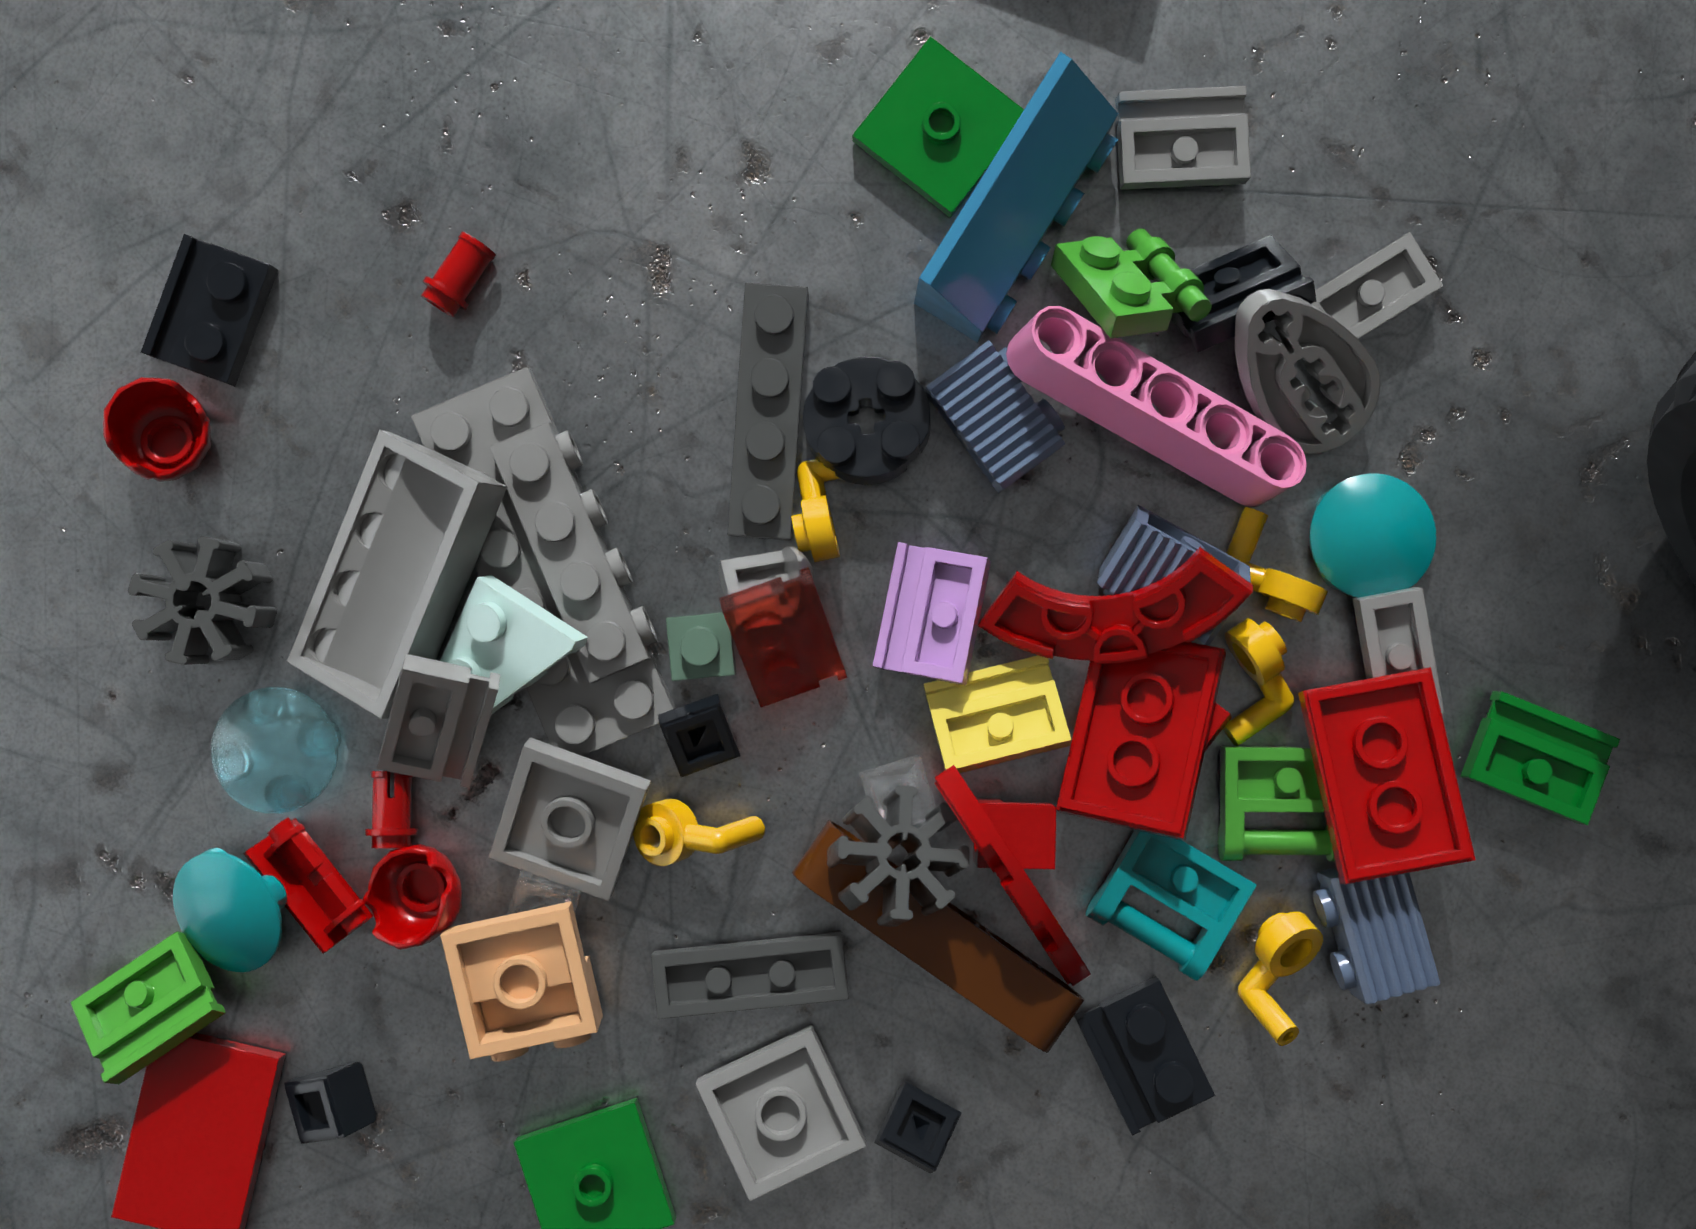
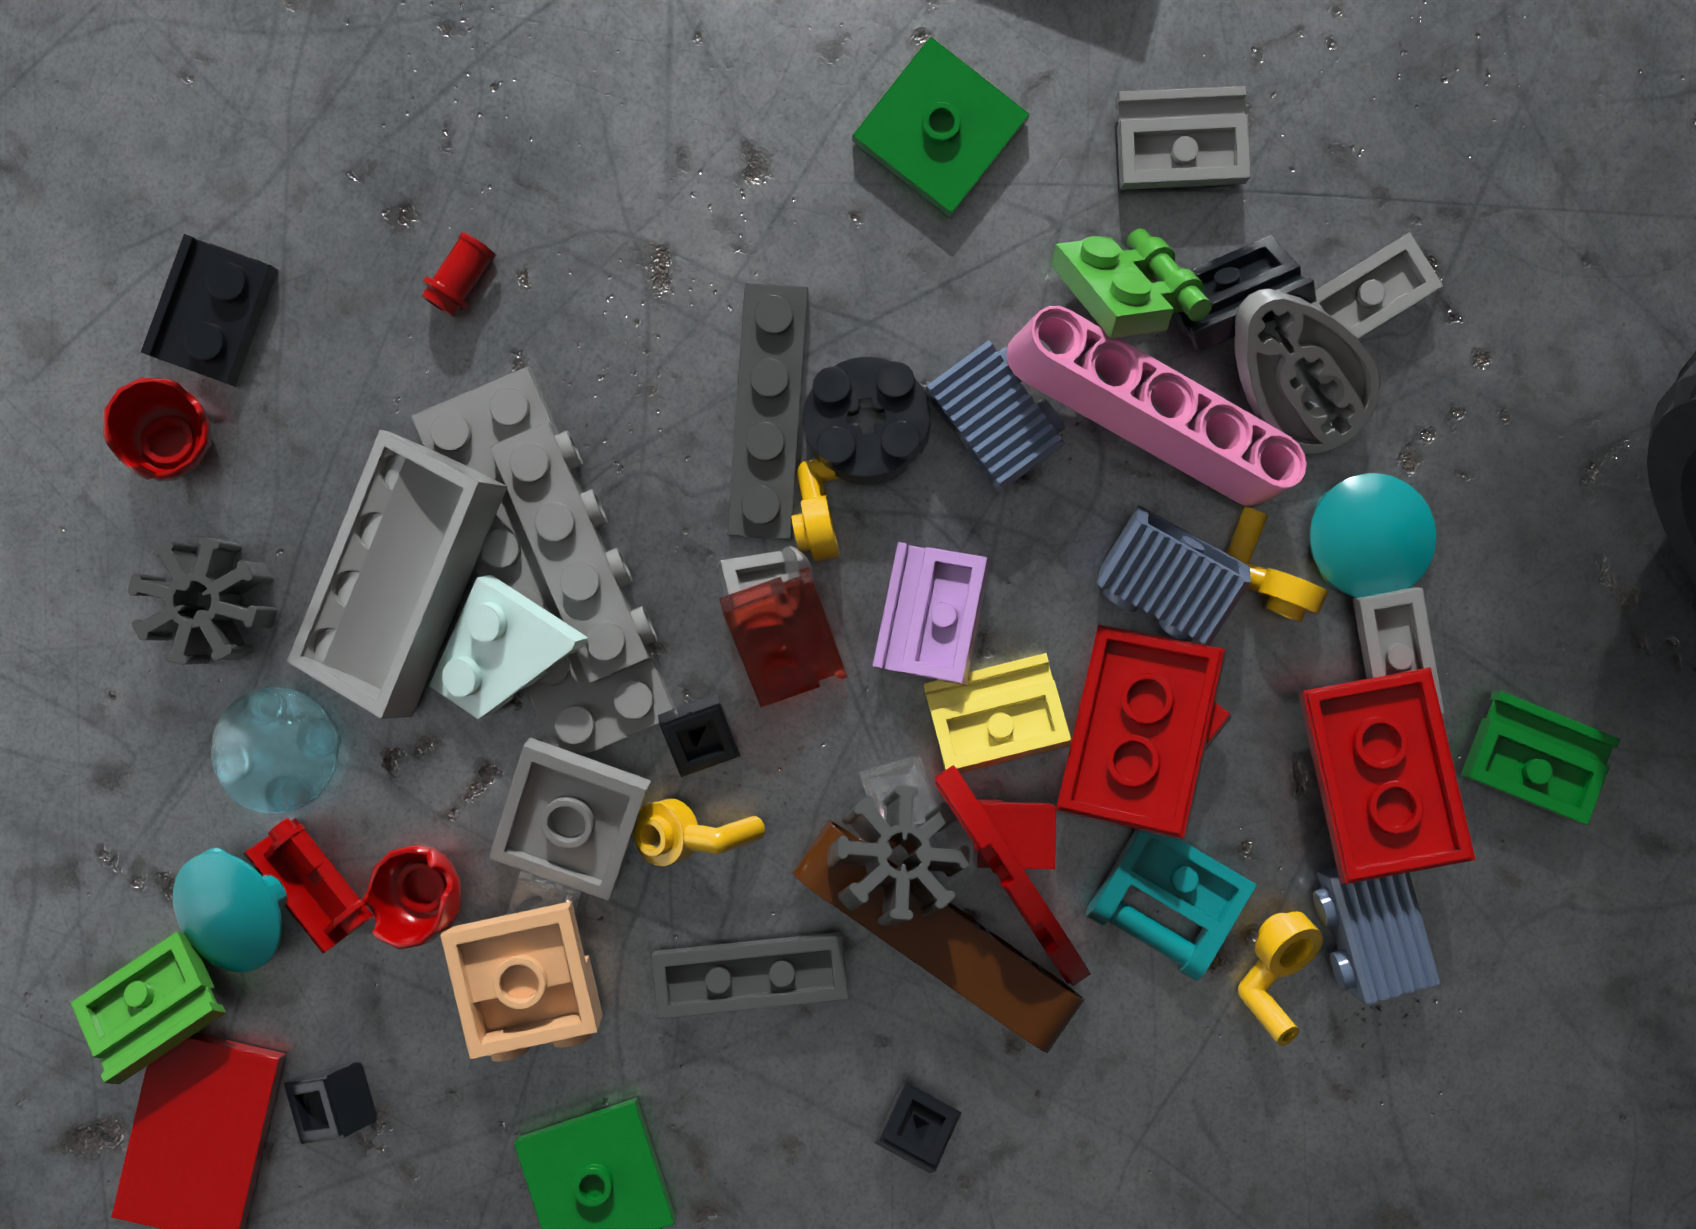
(391, 815): red pin -> none
(437, 720): light grey plate -> none
(700, 647): sand green plate -> none
(780, 1112): light grey plate -> none
(1017, 202): dark azure slope -> none
(1117, 625): red tile -> none
(1144, 1055): black plate -> none
(1260, 655): yellow plate -> none
(1268, 782): bright green plate -> none

